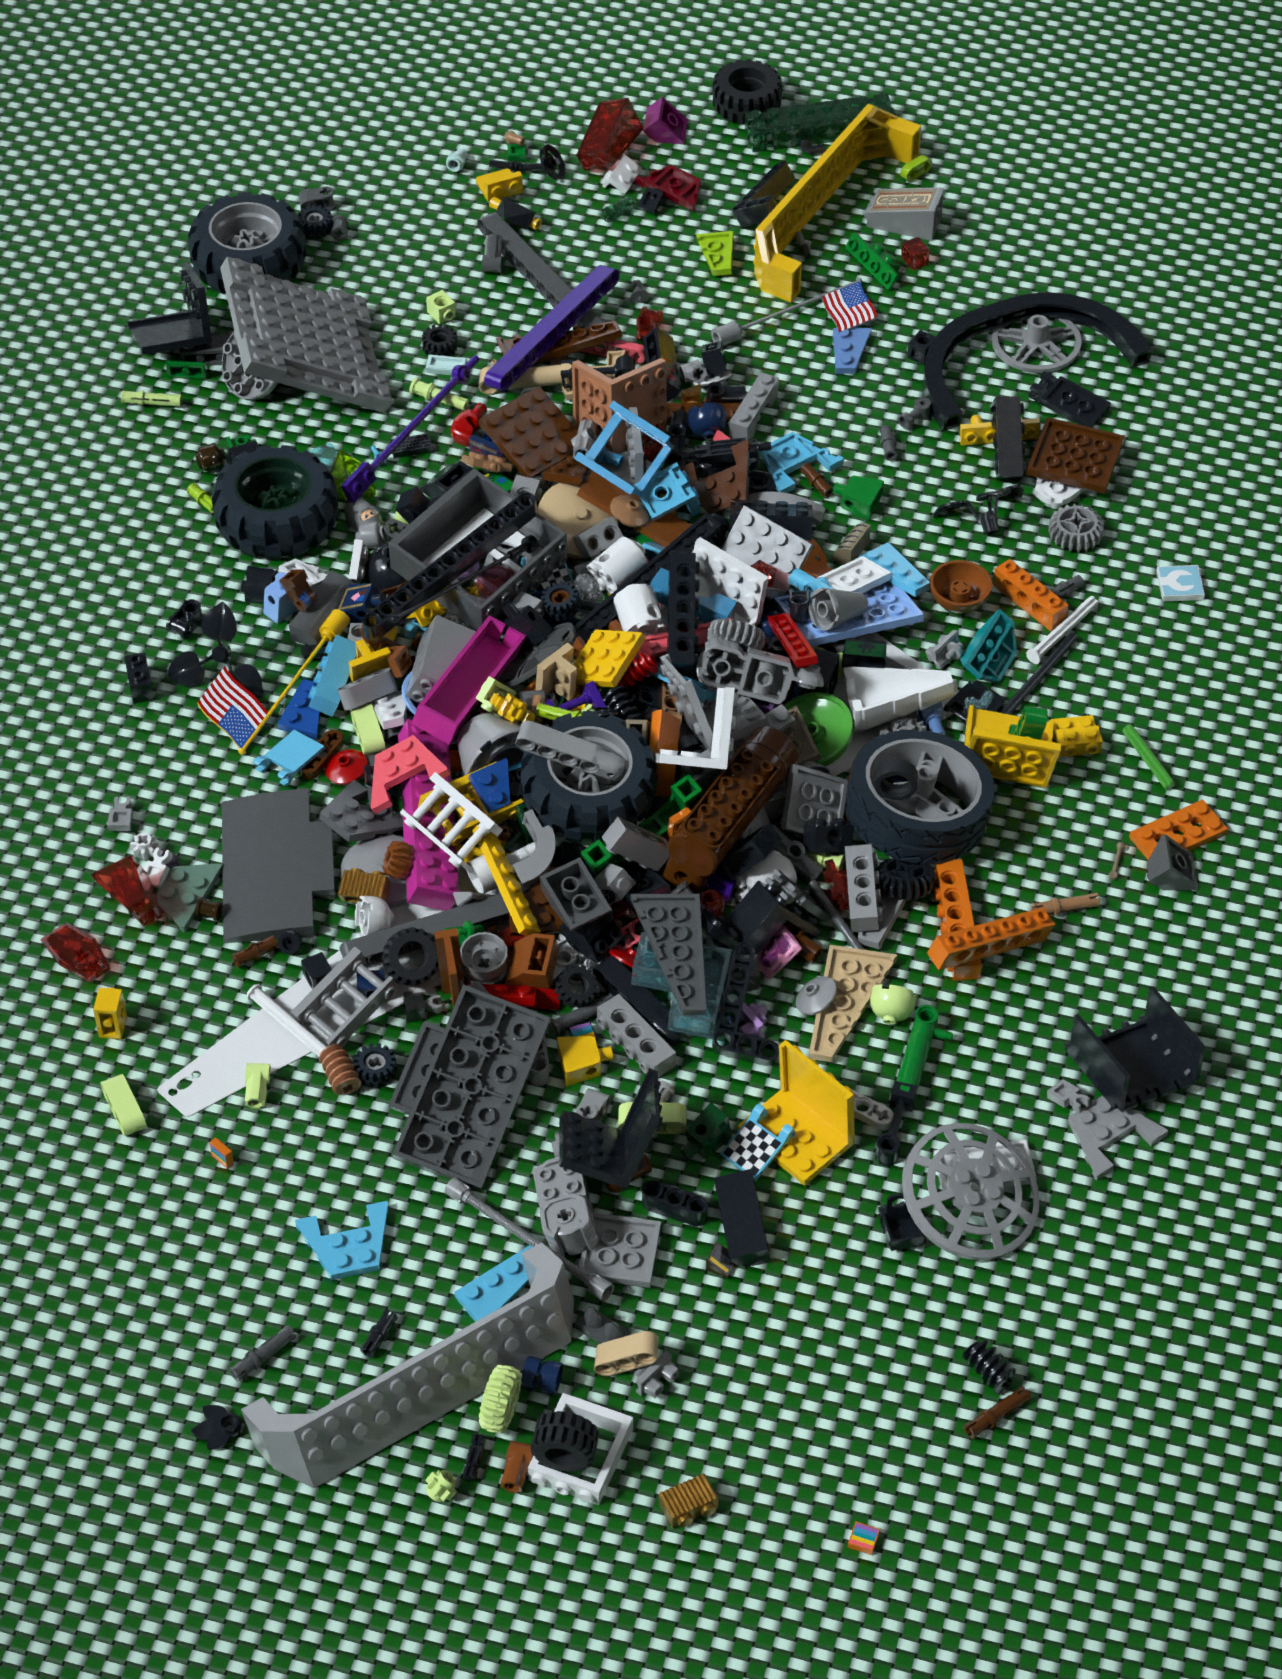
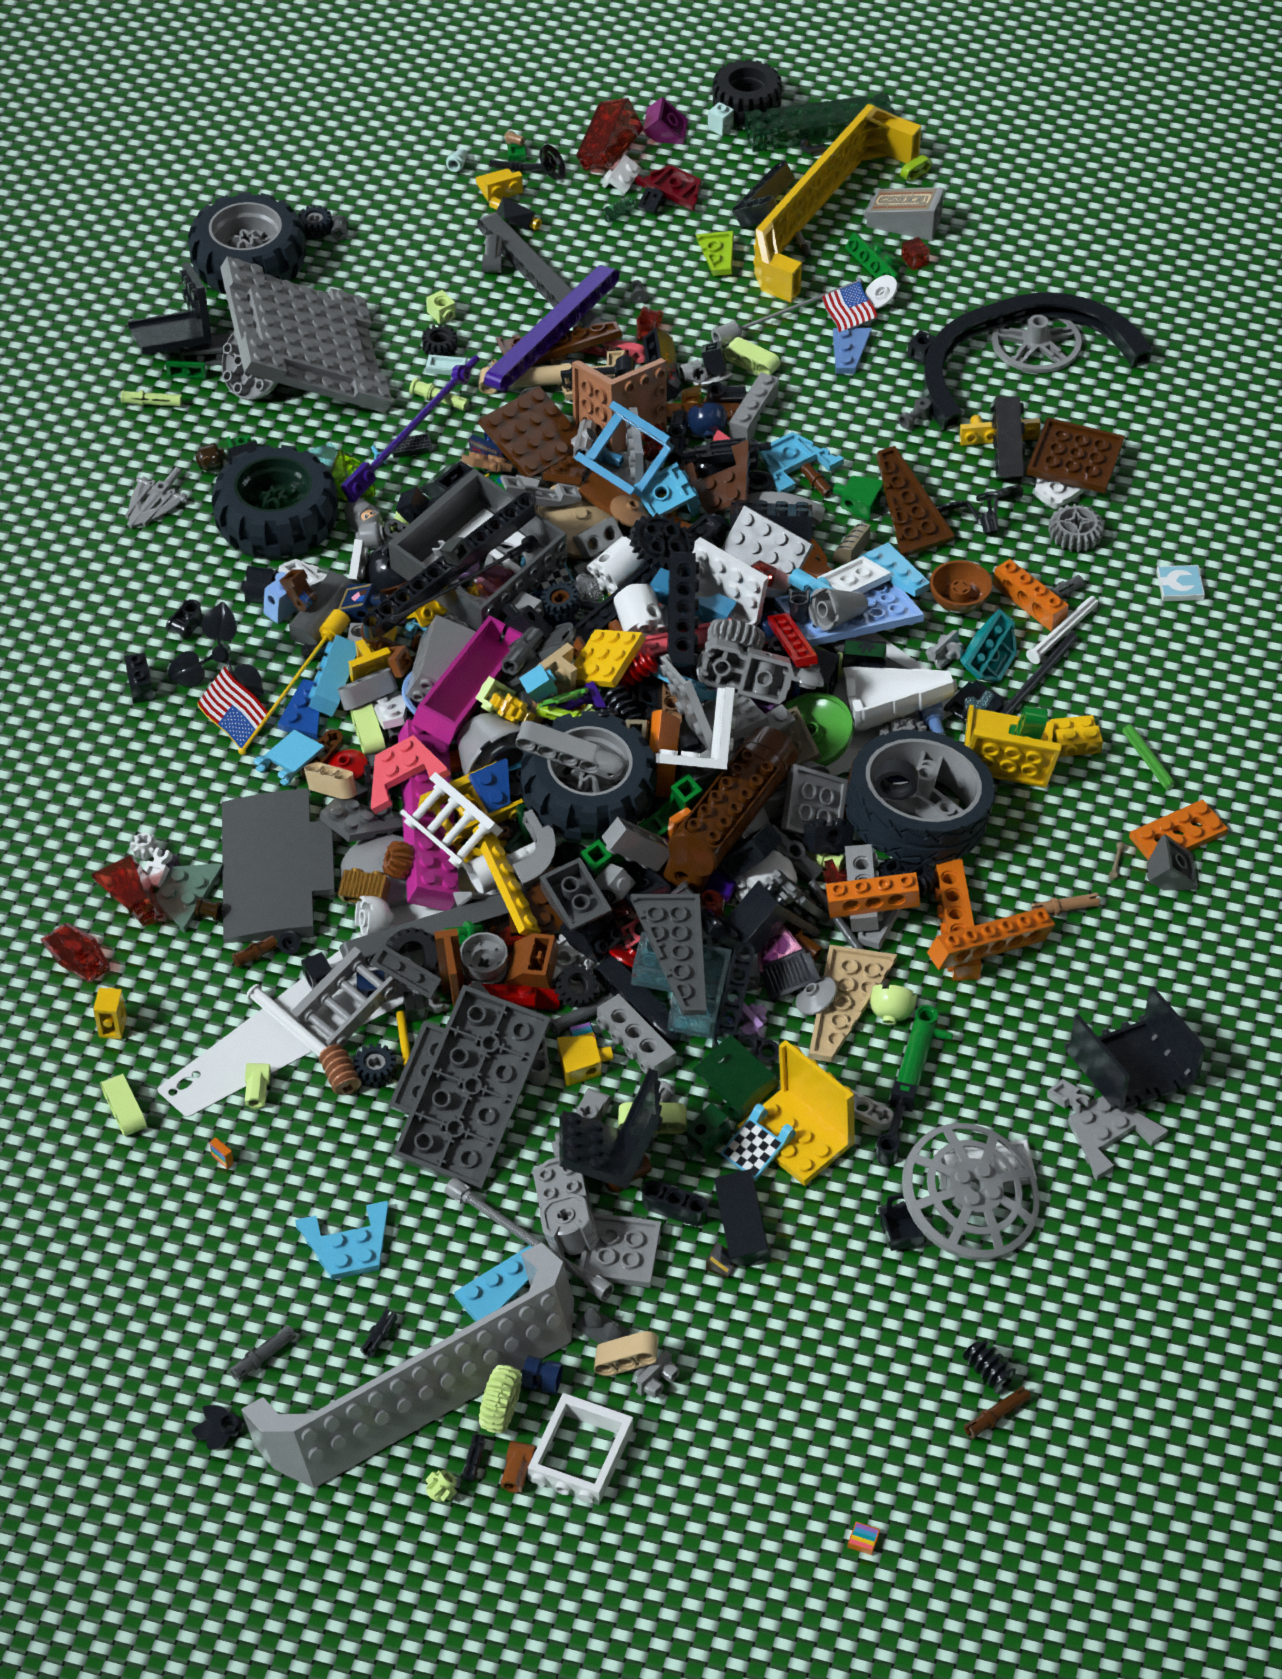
(121, 816): light grey plate -> none
(157, 492): none -> light grey bar
(202, 497): lime axle -> none
(317, 197): dark grey piece -> none
(330, 780): none -> tan beam
(403, 1036): none -> yellow bar
(405, 971): none -> dark grey container
(453, 550): none -> pearl dark grey piece
(466, 424): red piece -> none
(522, 650): none -> dark grey piece
(539, 683): none -> medium azure brick
(561, 698): none -> bright green piece
(562, 495): none -> light grey slope
(564, 1441): black tyre -> none
(657, 537): none -> black gear
(688, 1501): pearl gold brick -> none
(720, 119): none -> light aqua brick
(737, 1078): none -> dark green door
(751, 357): none -> yellowish green beam
(789, 974): none -> black window
(873, 895): none -> orange brick
(881, 291): none -> white dish
(888, 443): dark grey pin -> none
(912, 512): none -> reddish brown wing
(1069, 400): black tile -> none

